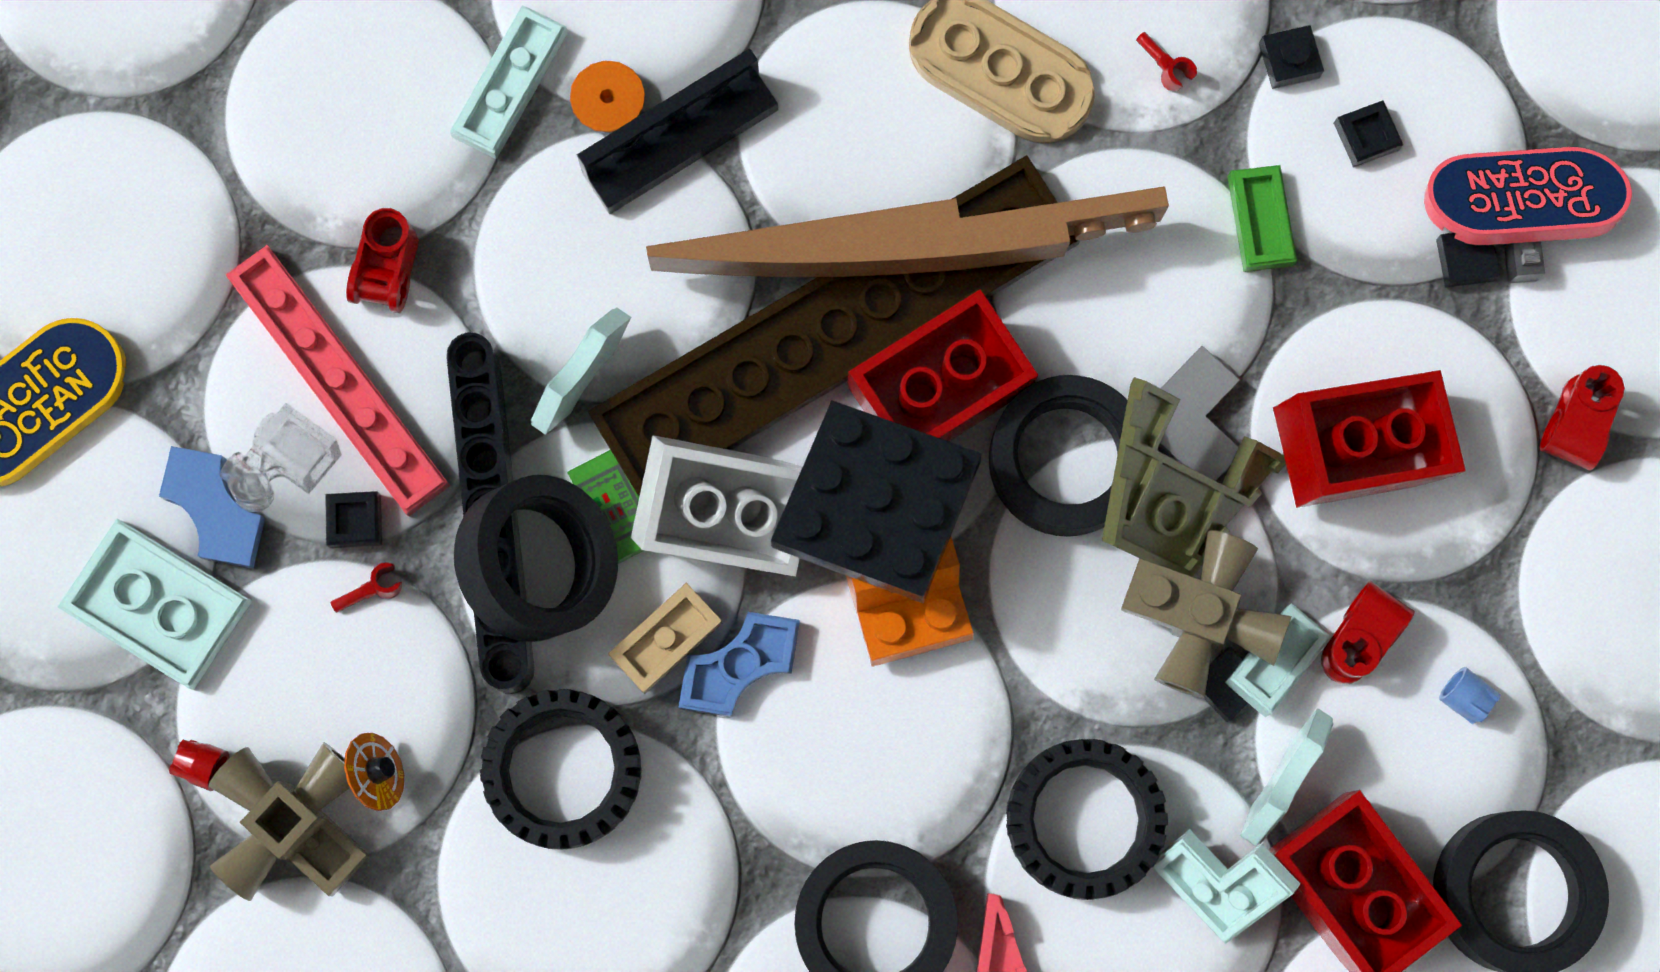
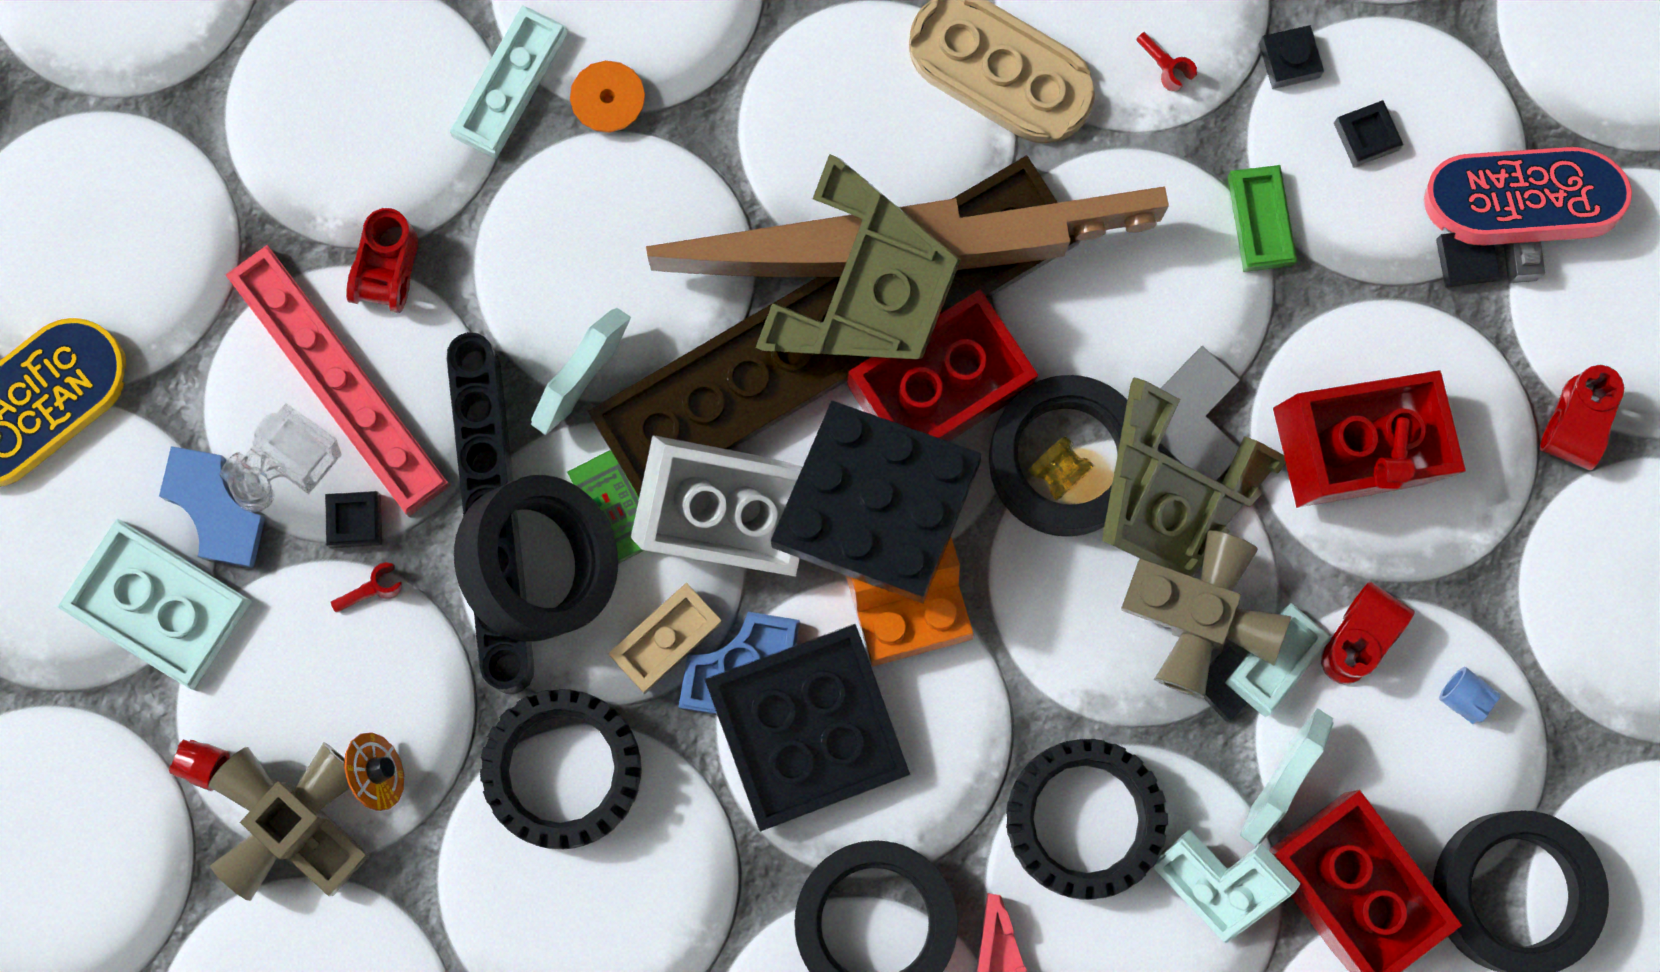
(677, 132): black fence -> none
(807, 727): none -> black plate
(887, 288): none -> olive wing
(1061, 468): none -> clear yellow wheel
(1394, 471): none -> red hand

